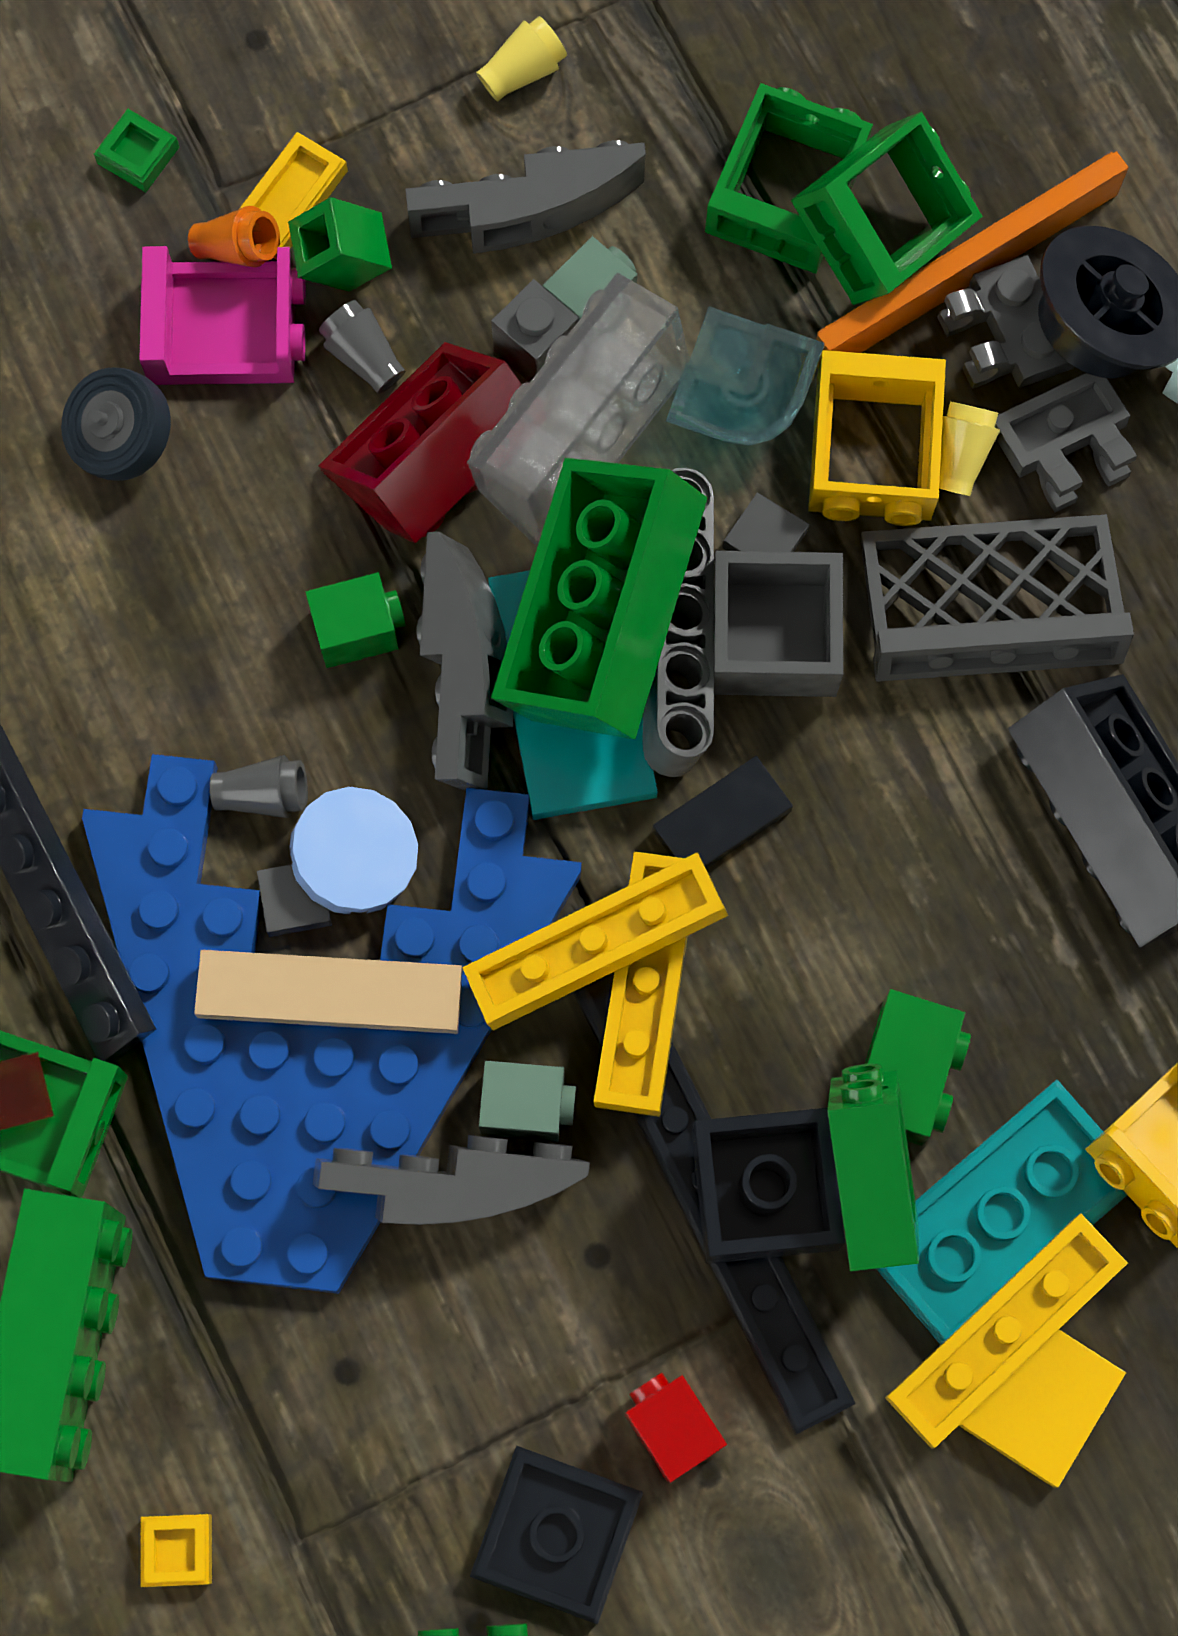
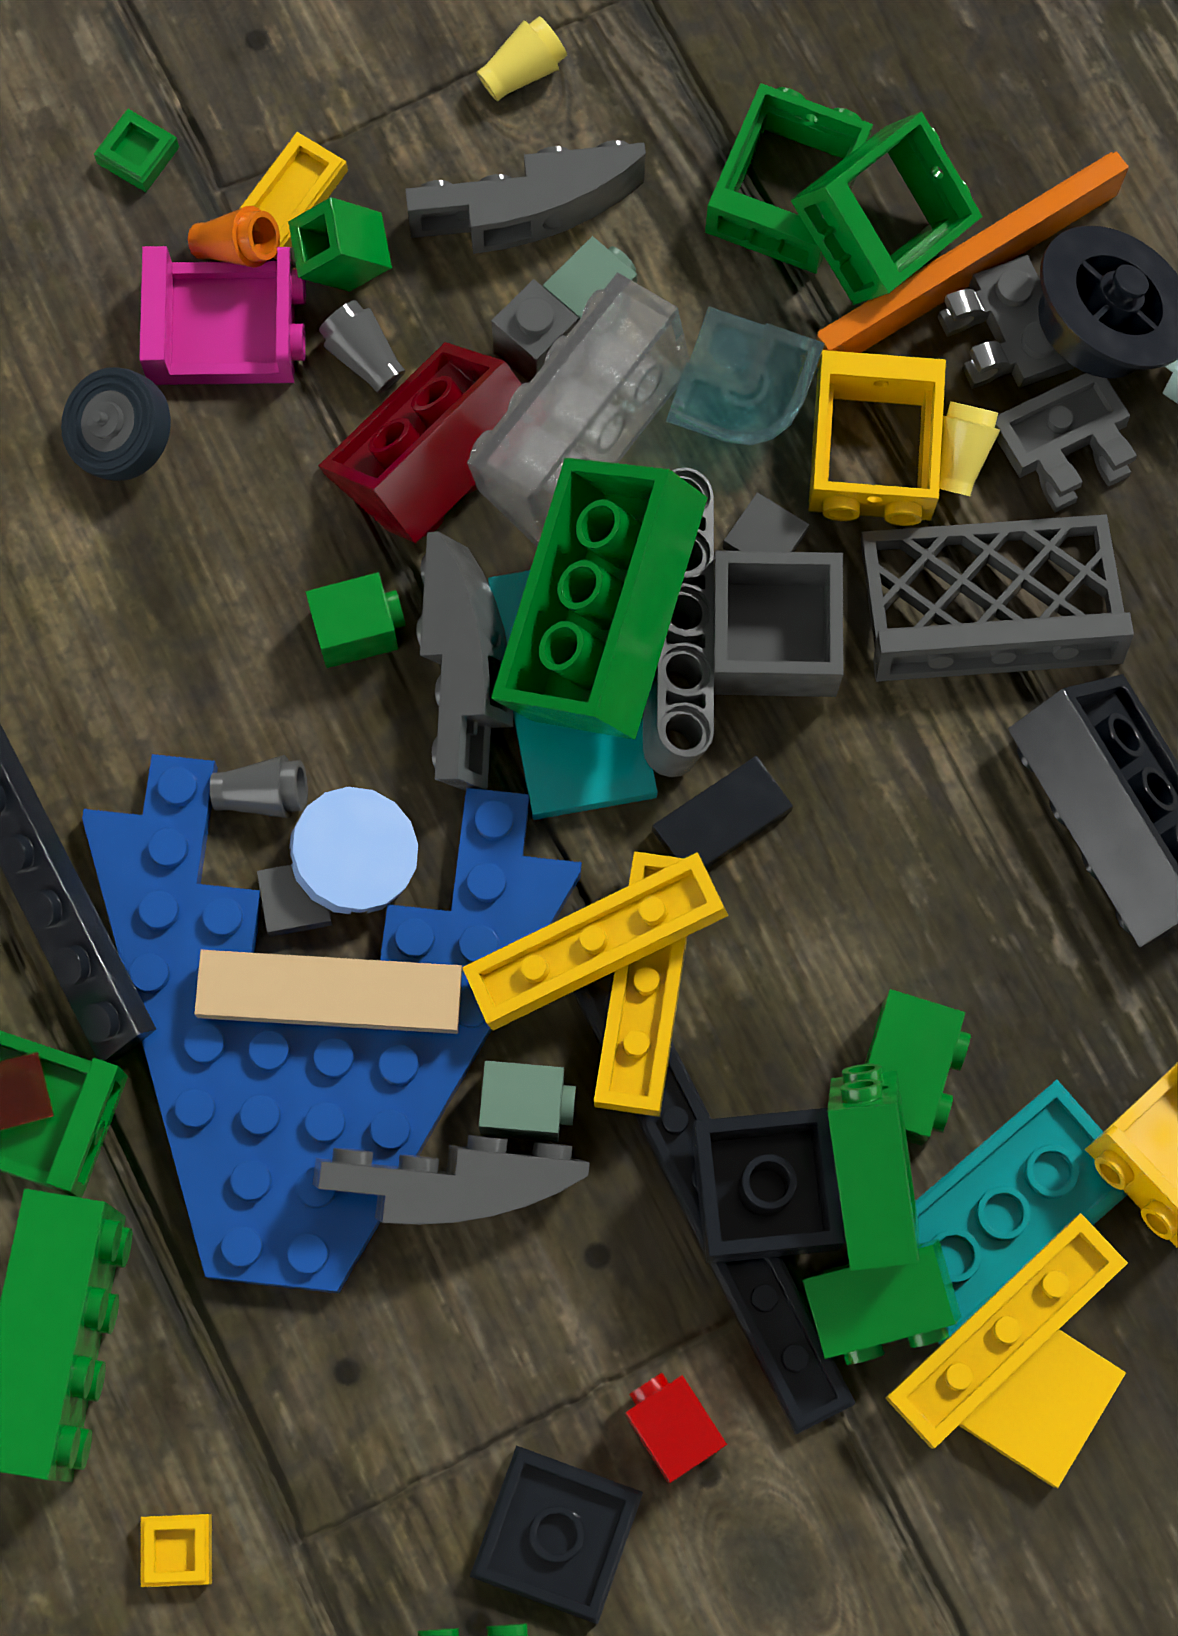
(881, 1305): none -> green brick

